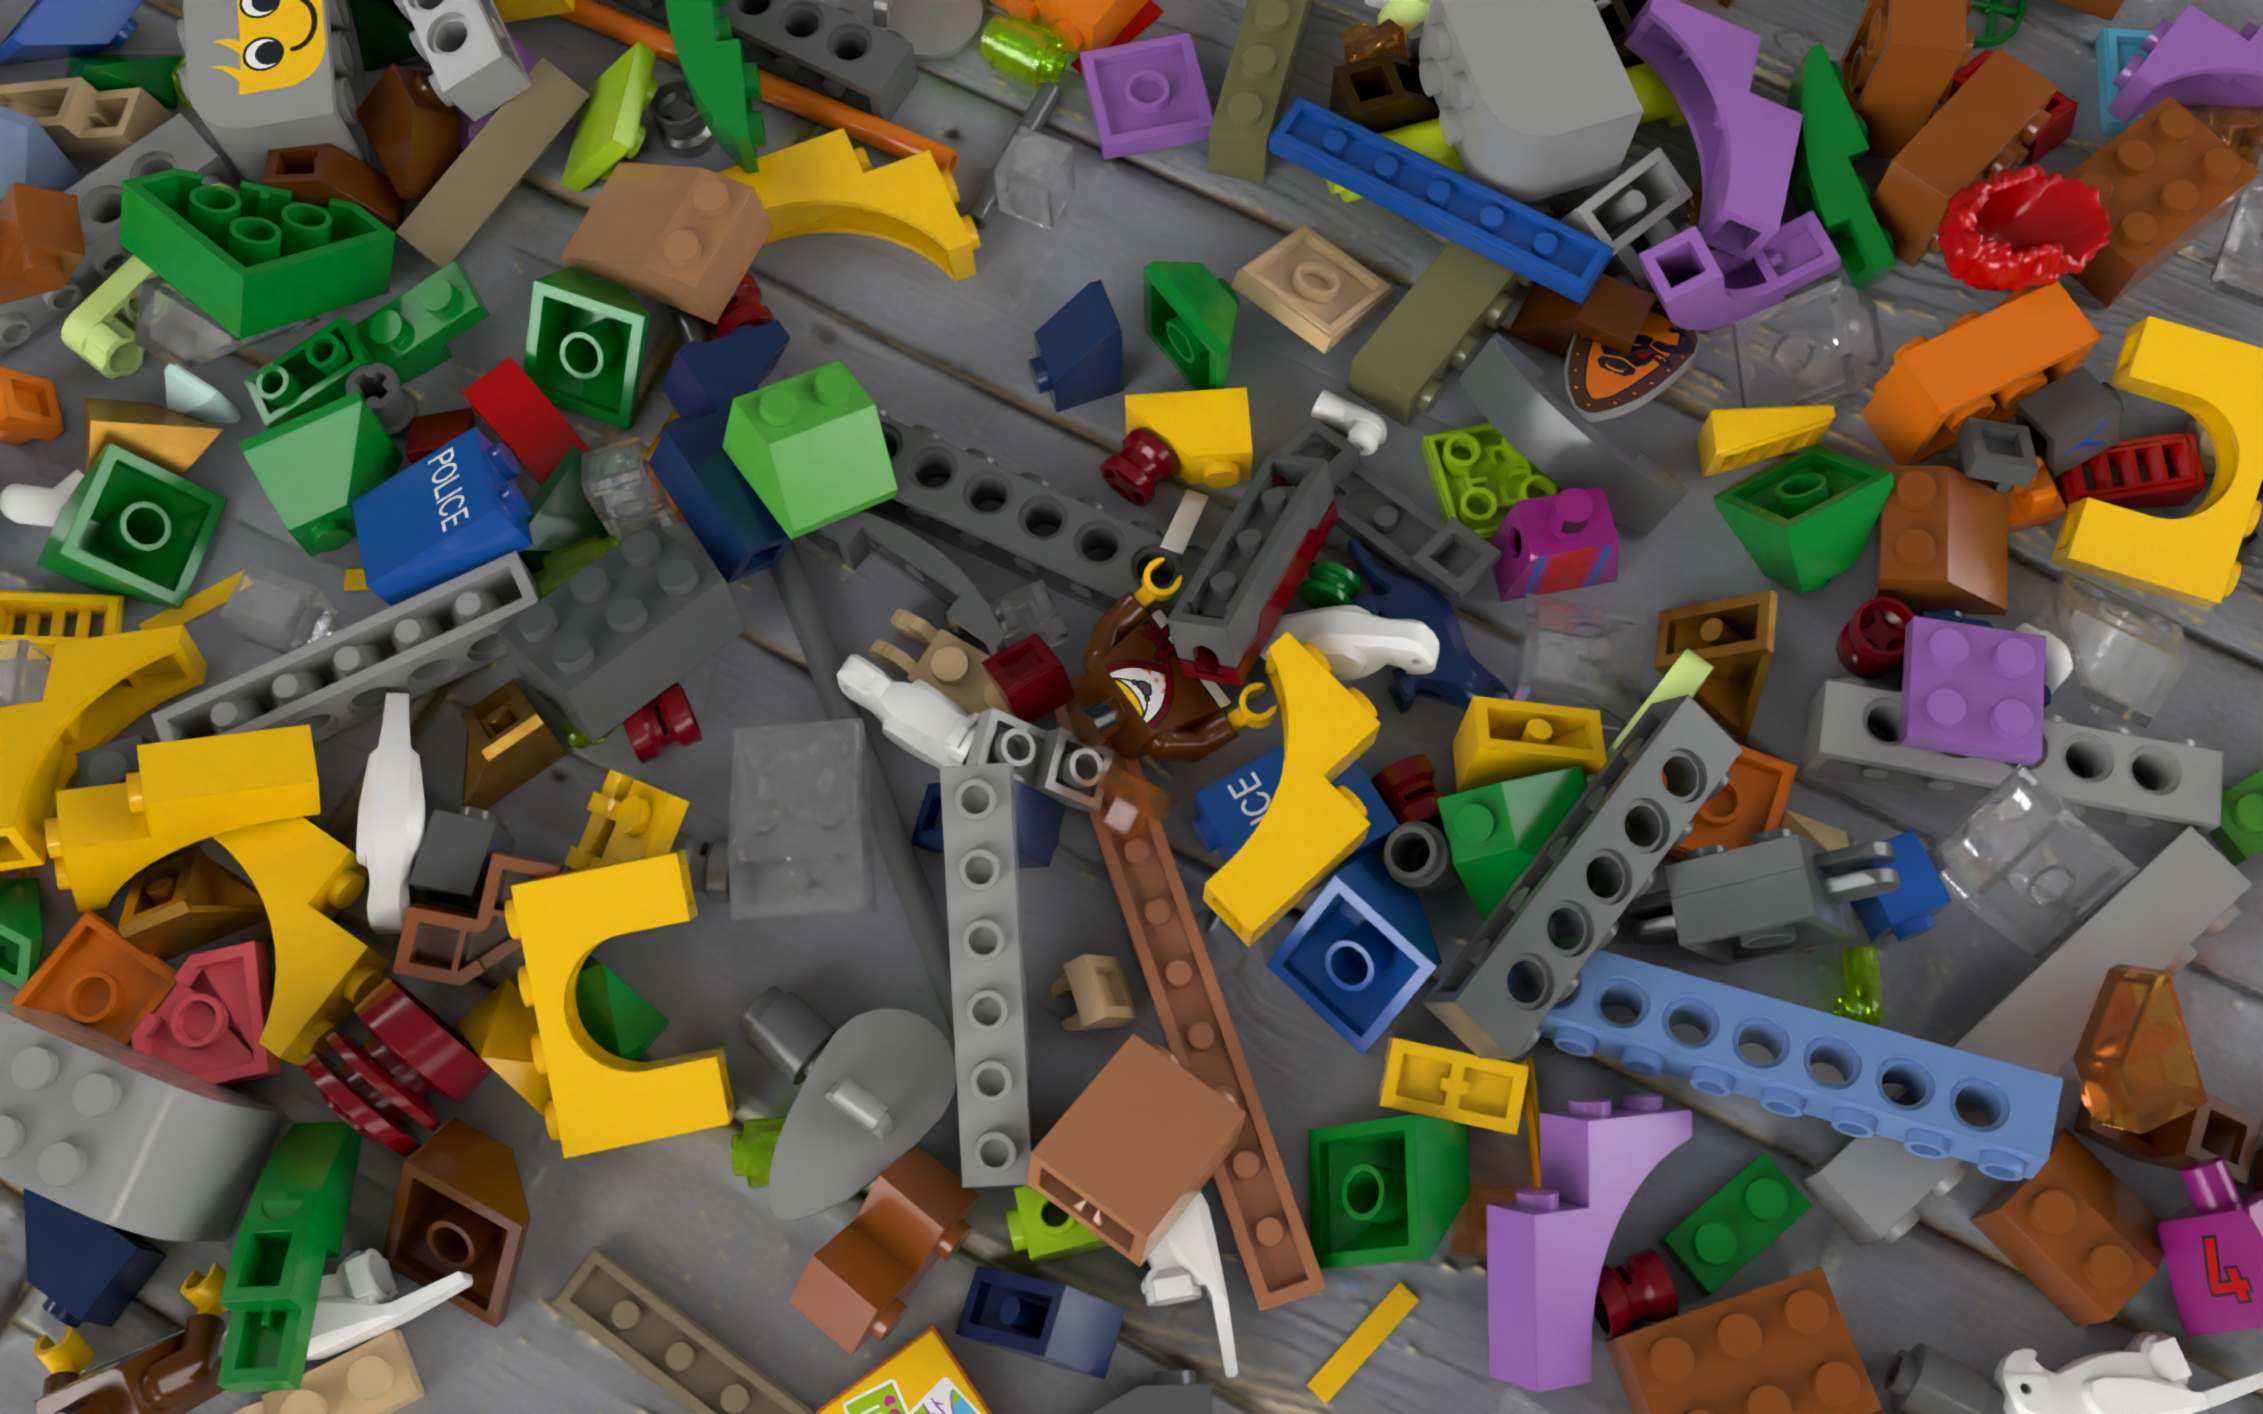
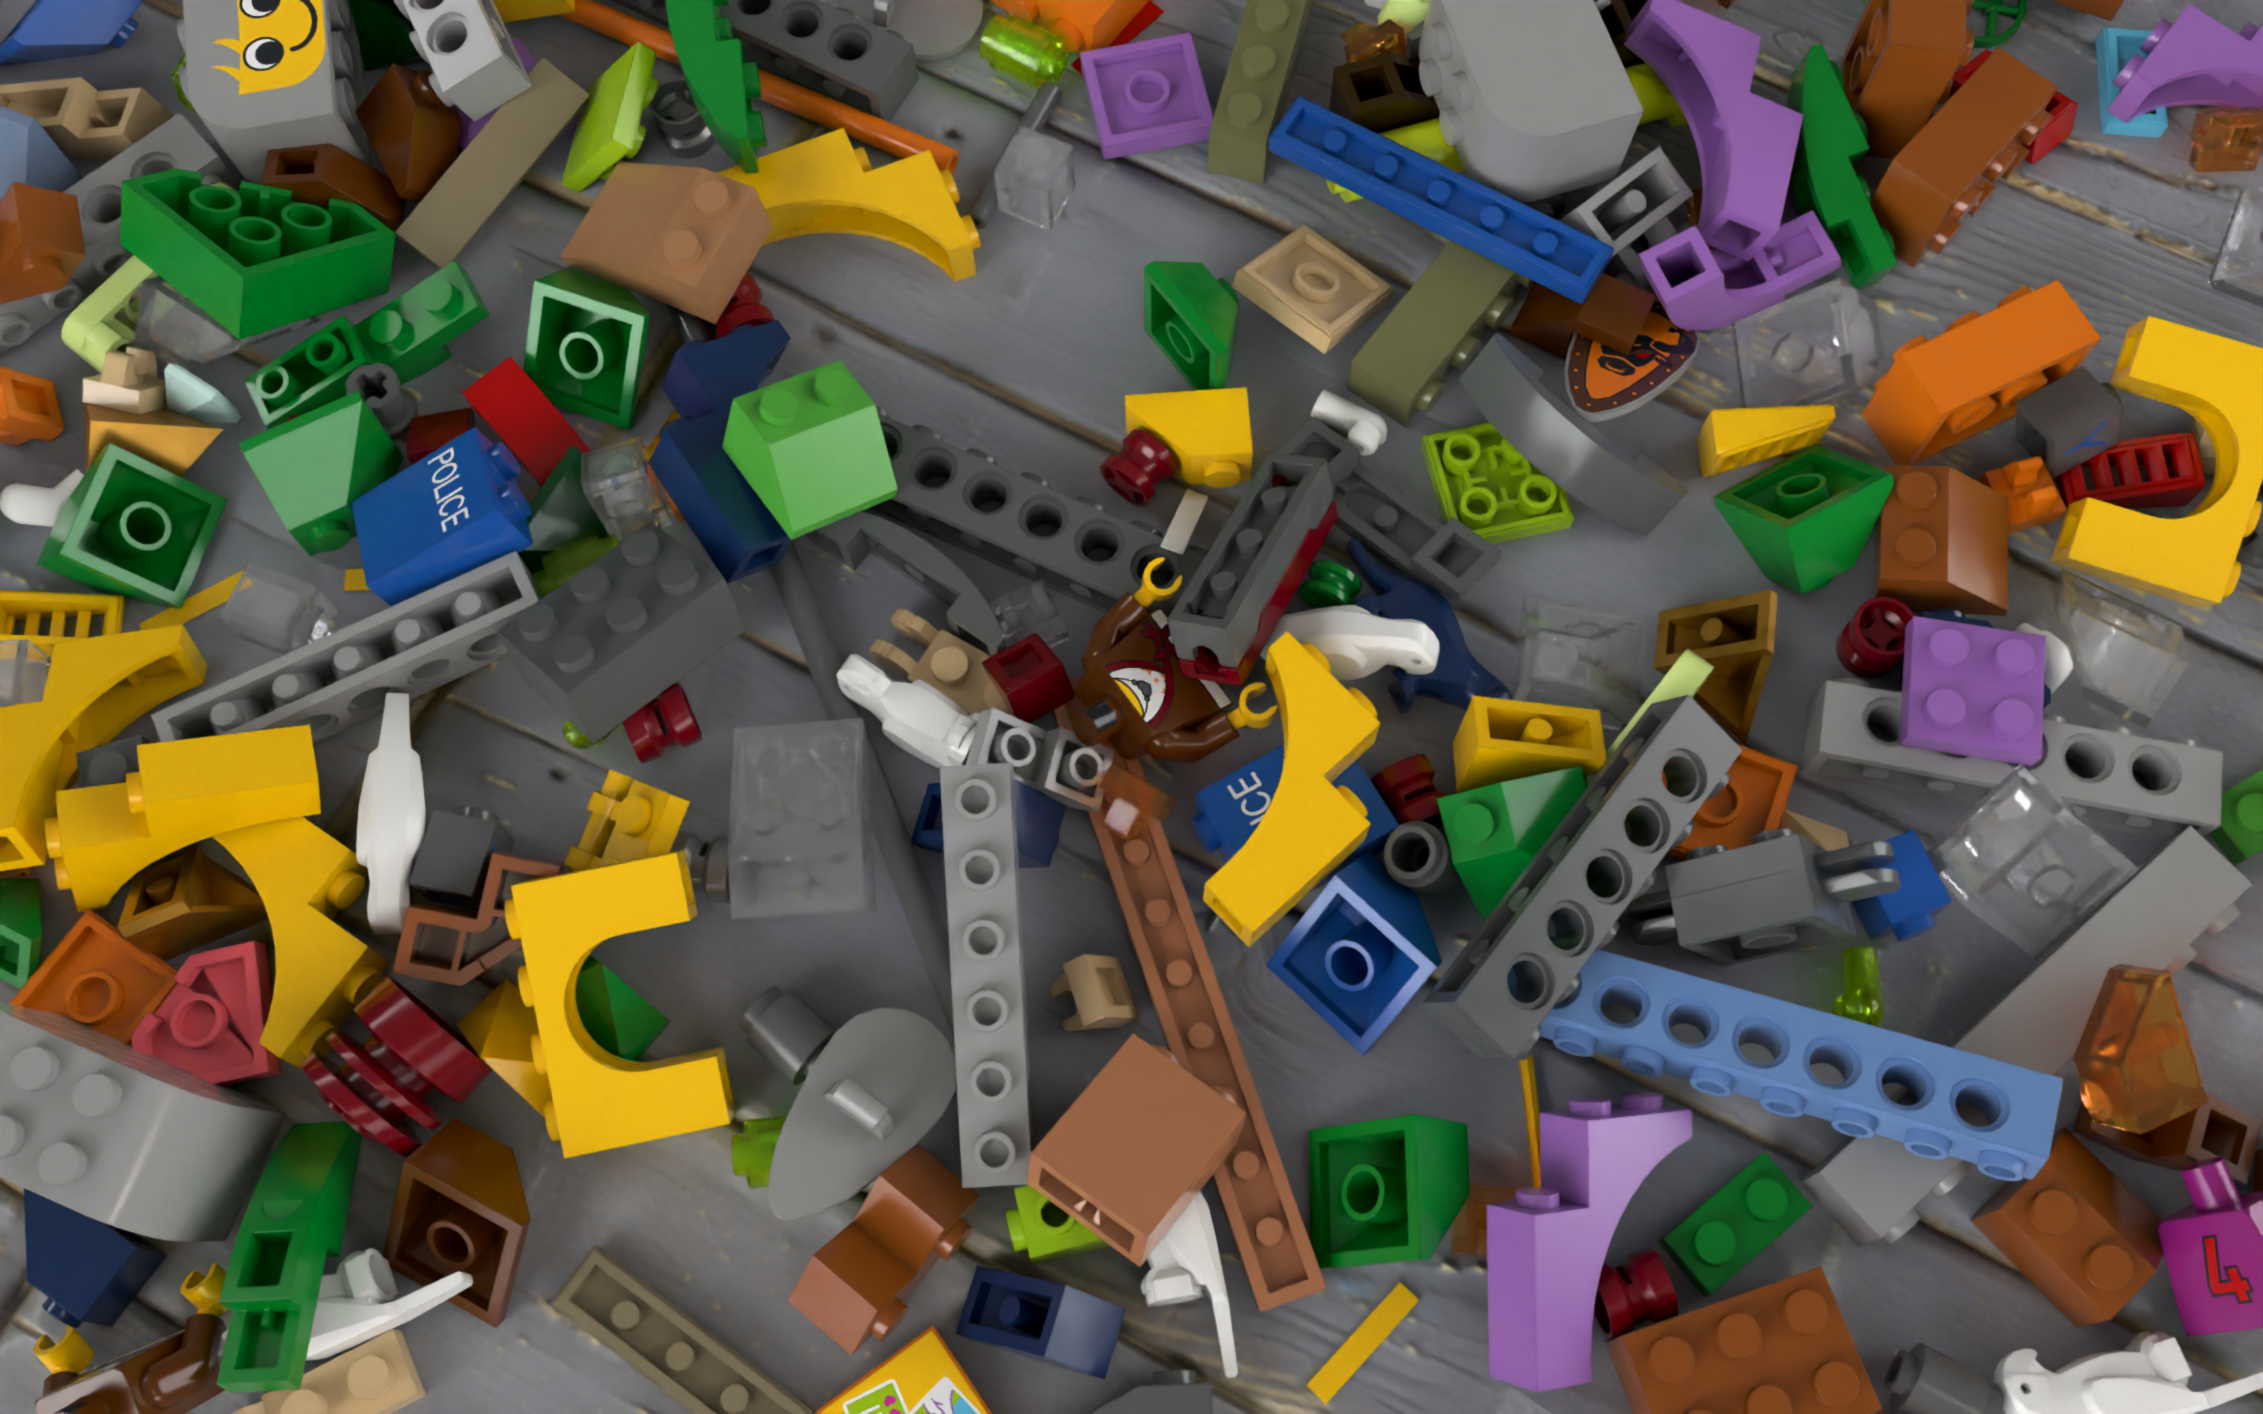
(127, 382): none -> tan tile
(128, 71): green slope -> none
(504, 746): pearl gold slope -> none
(1079, 351): dark blue slope -> none
(1453, 1085): yellow hinge -> none
(1562, 541): magenta torso -> none
(1996, 453): dark grey tile -> none
(2021, 229): red piece -> none
(2161, 190): dark orange brick -> none

